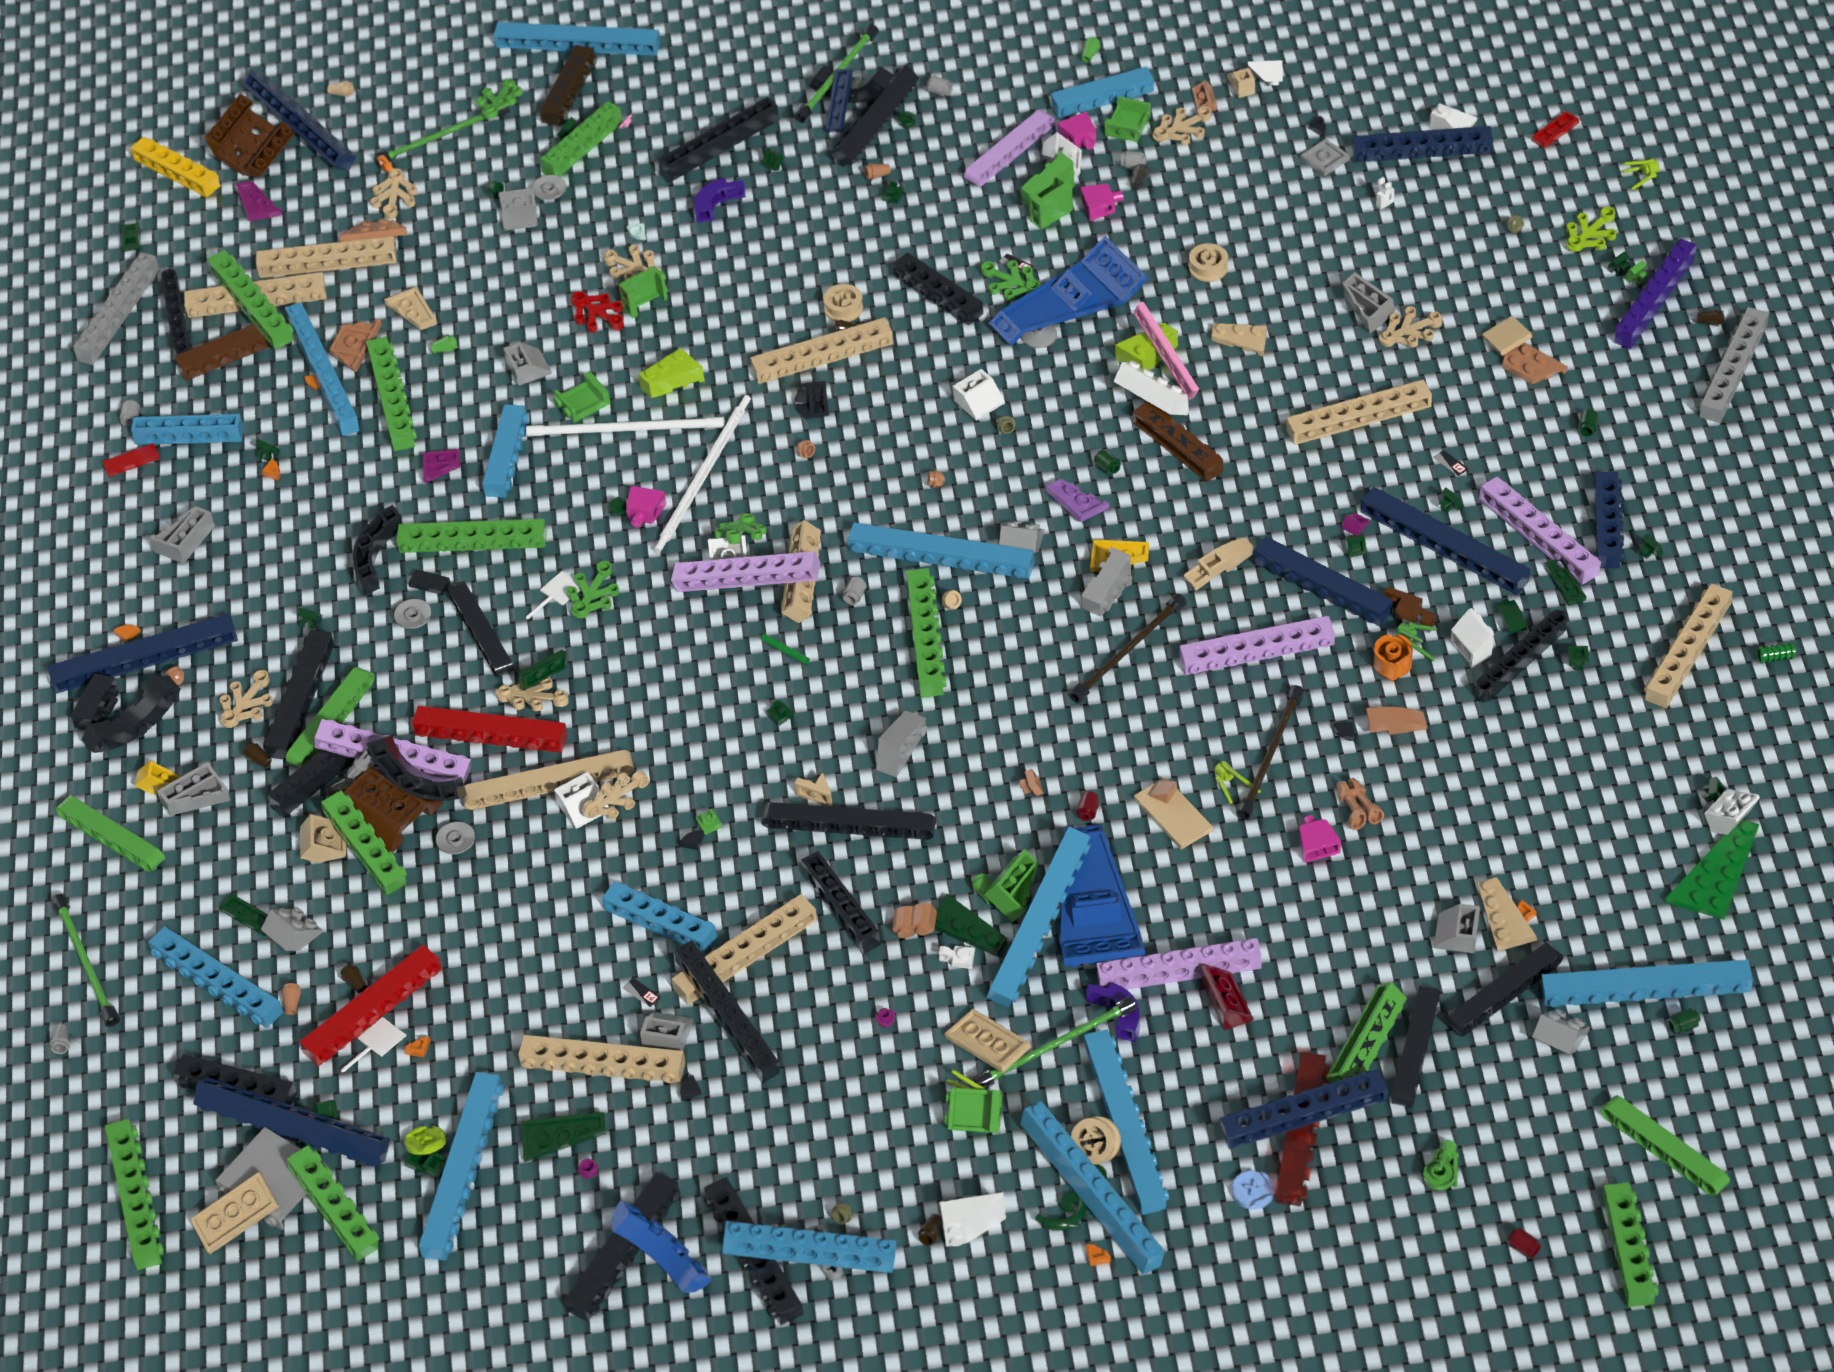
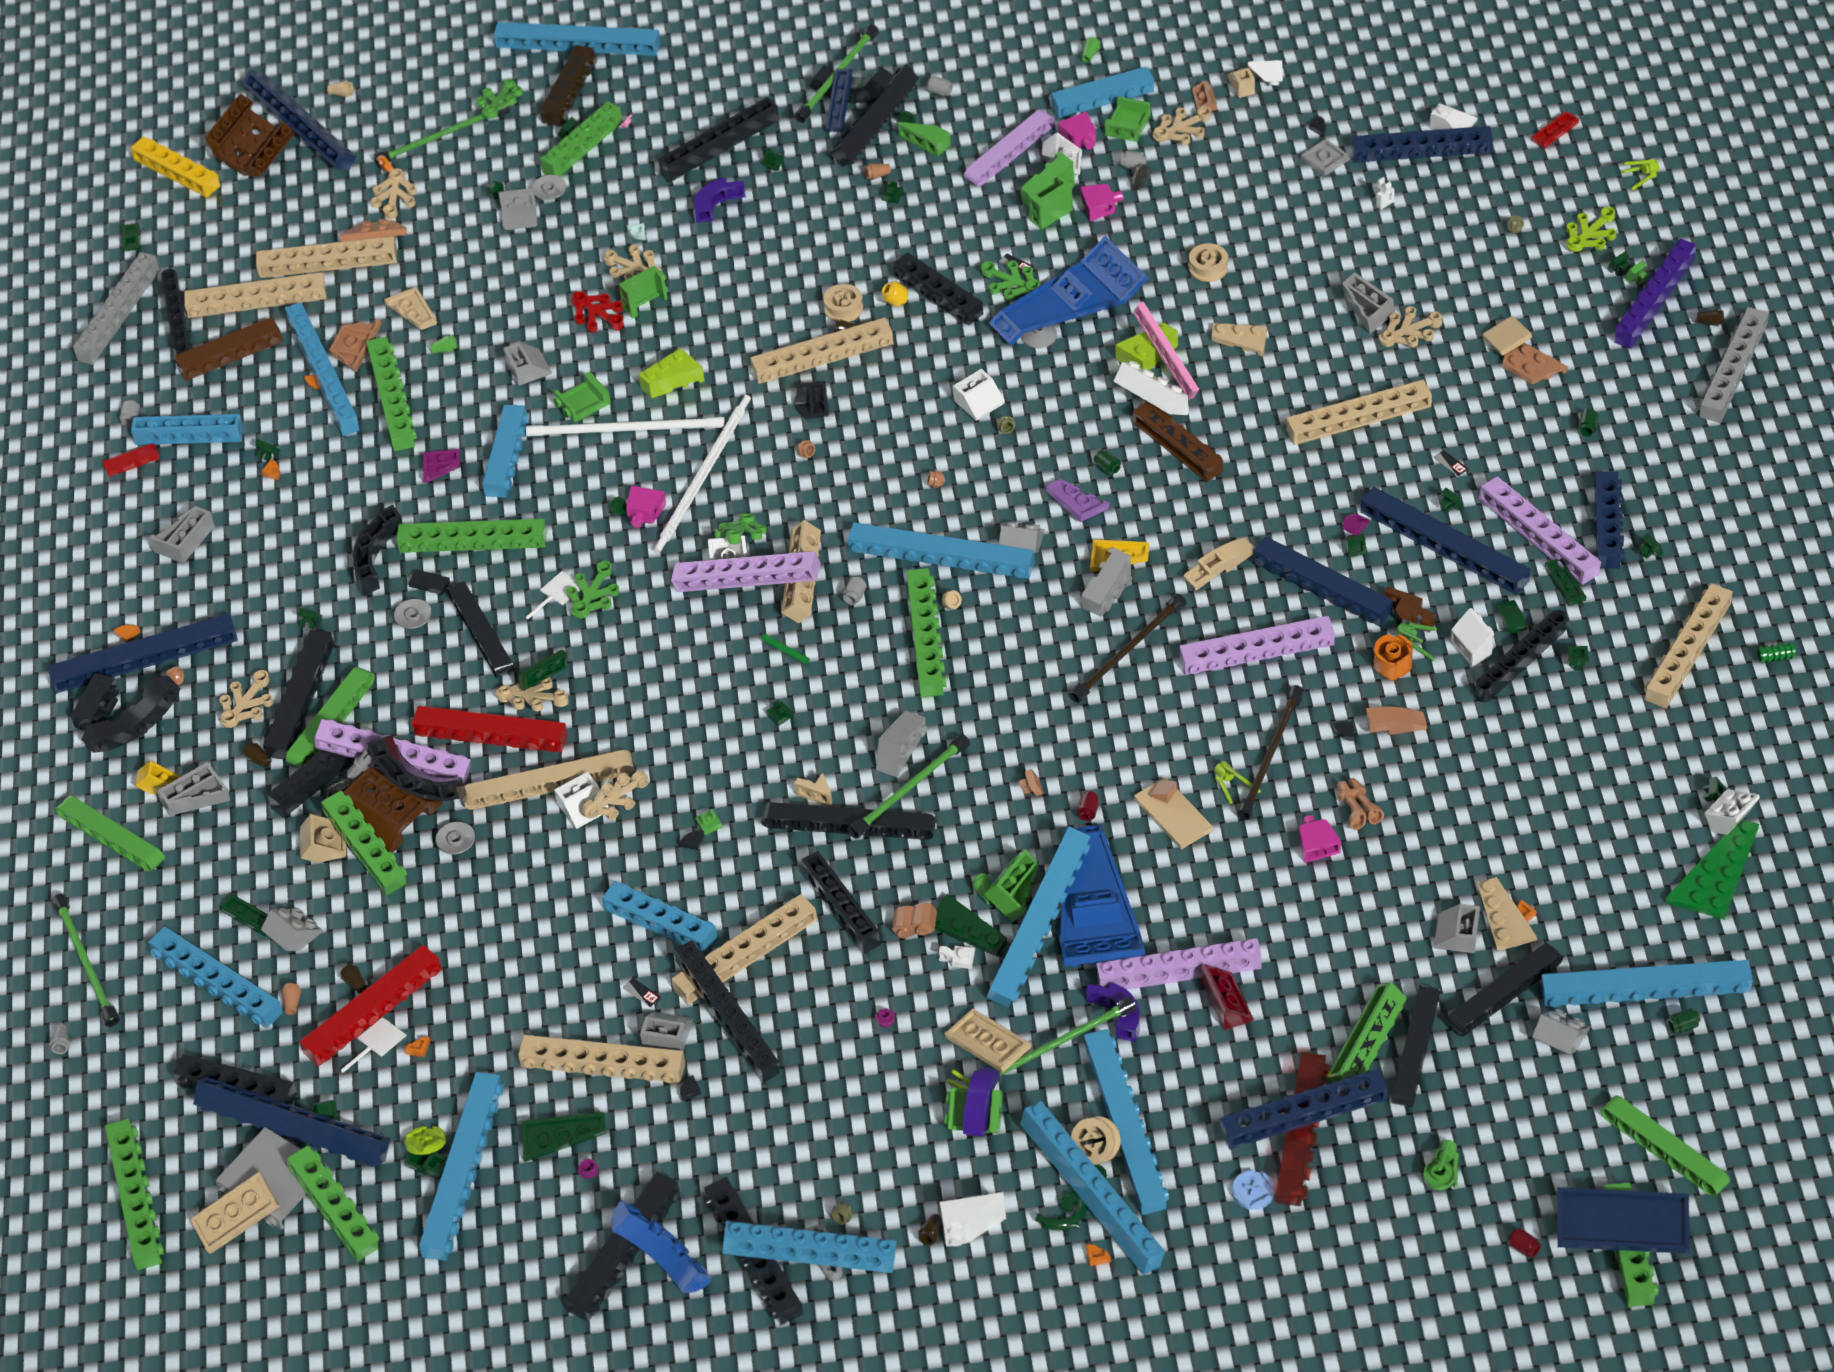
(250, 299): bright green brick -> none
(255, 203): magenta wing -> none
(860, 826): none -> bright green hose
(895, 293): none -> yellow head
(925, 136): none -> bright green slope
(978, 1101): none -> dark purple arch
(1623, 1220): none -> dark blue tile

